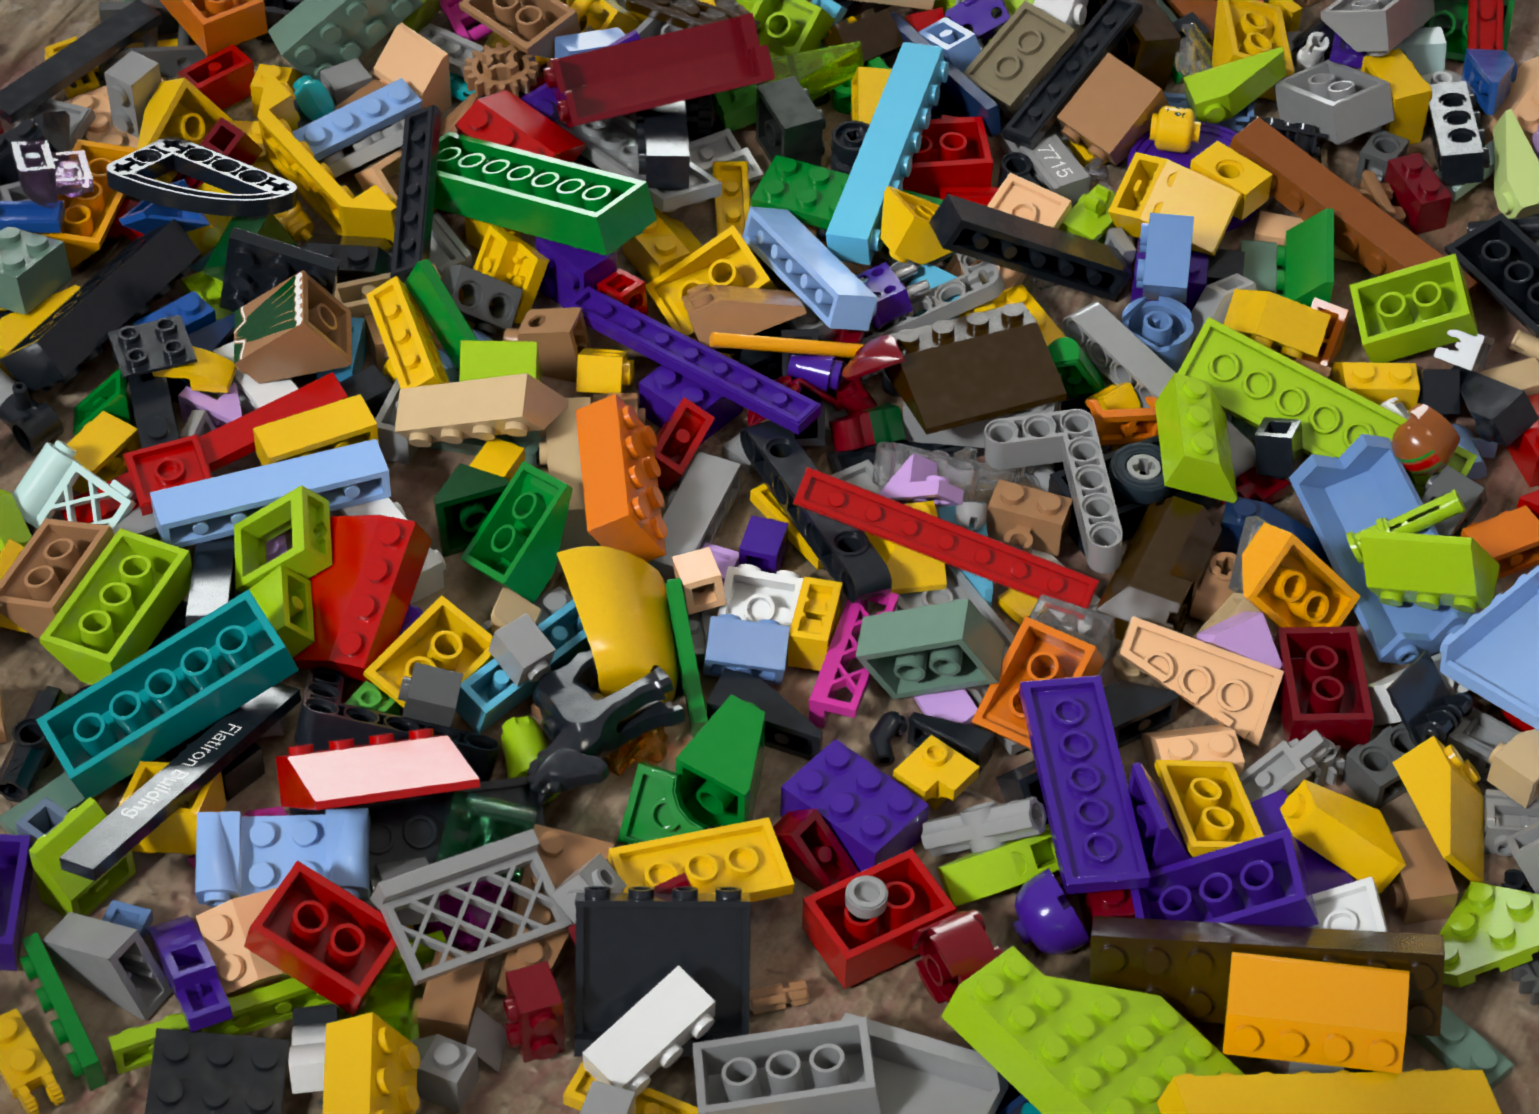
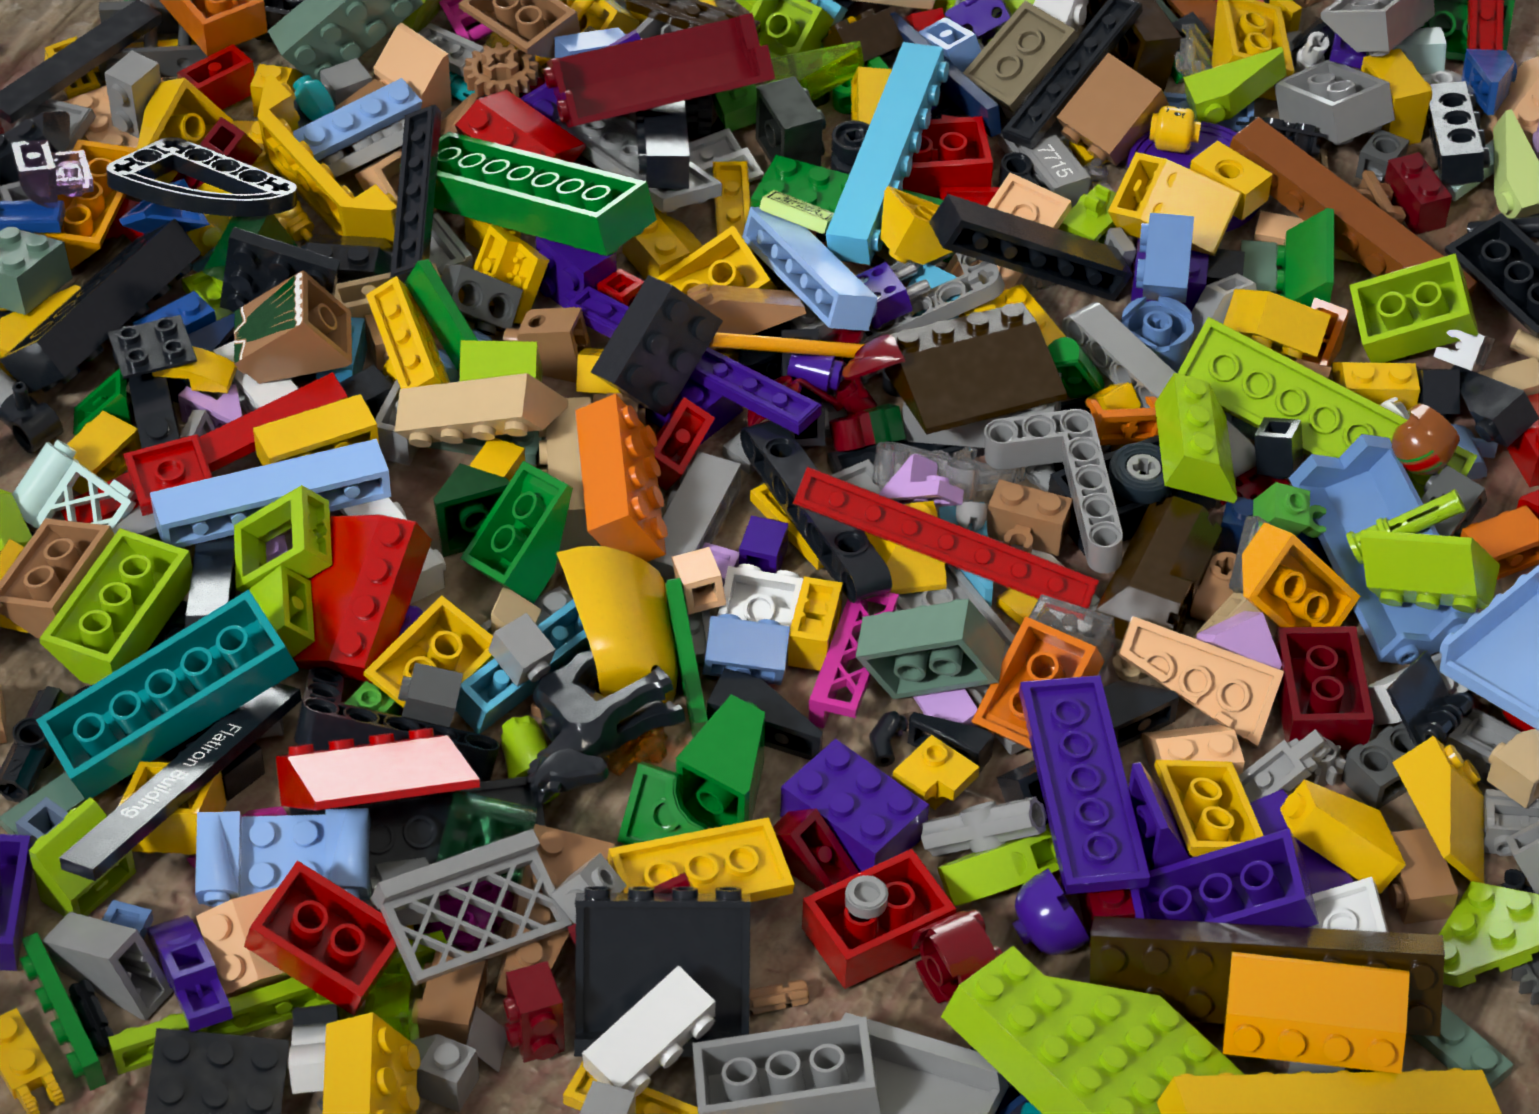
(91, 1016): none -> black axle
(656, 346): none -> black brick
(796, 211): none -> yellowish green tile
(1289, 510): none -> bright green brick

